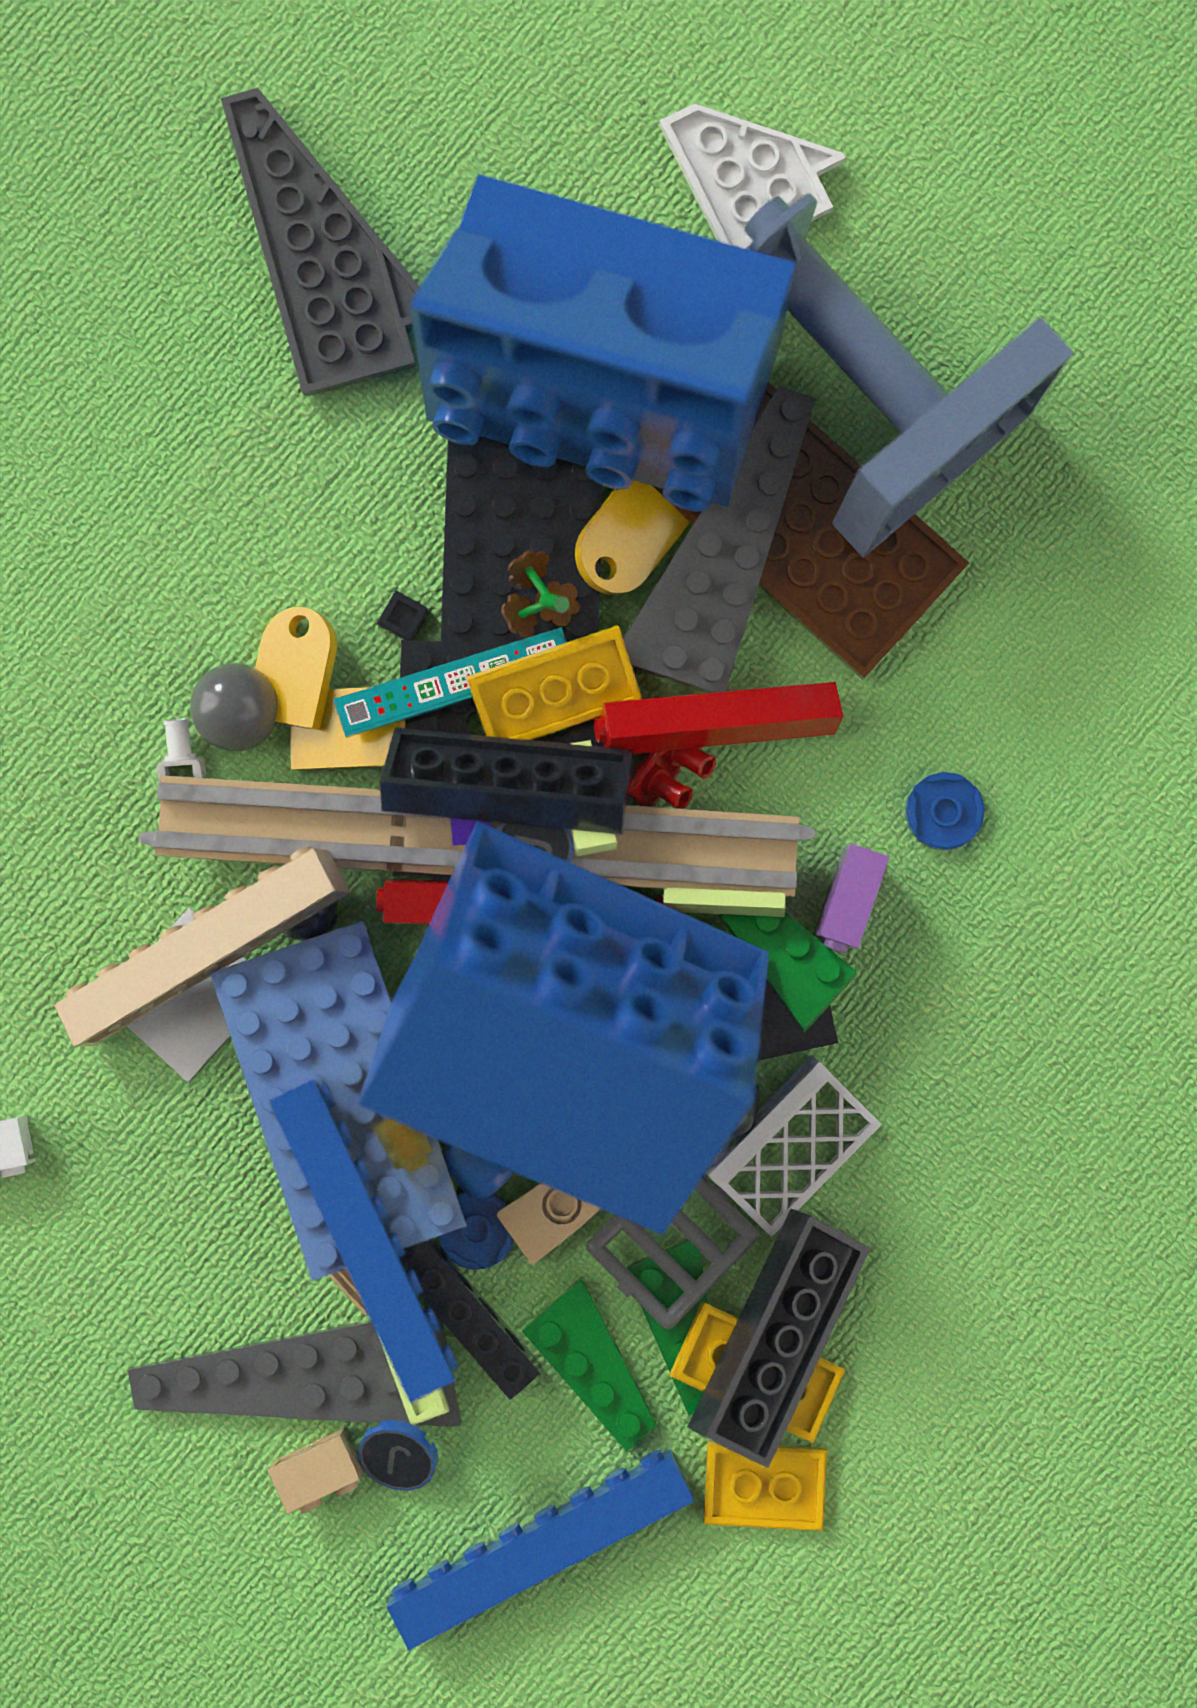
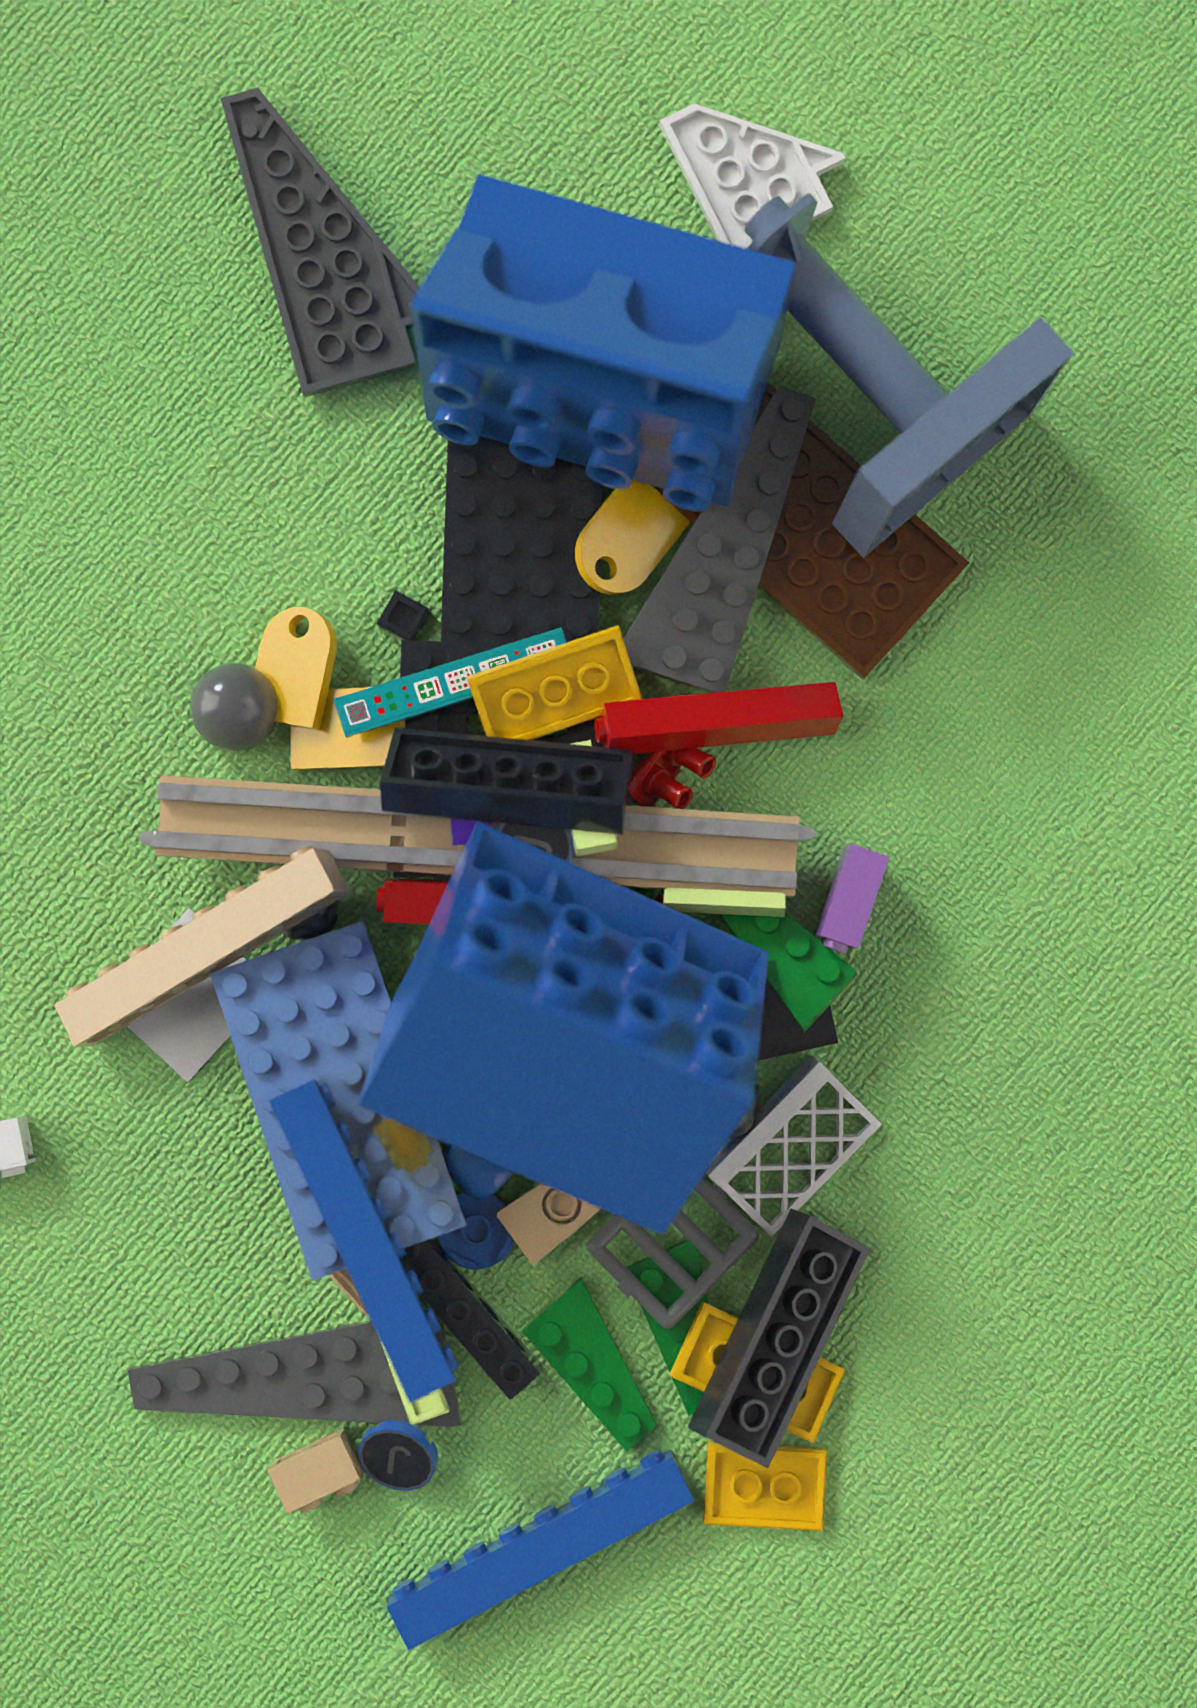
(180, 749): white piece -> none
(554, 602): reddish brown plant -> none
(944, 811): blue tile -> none

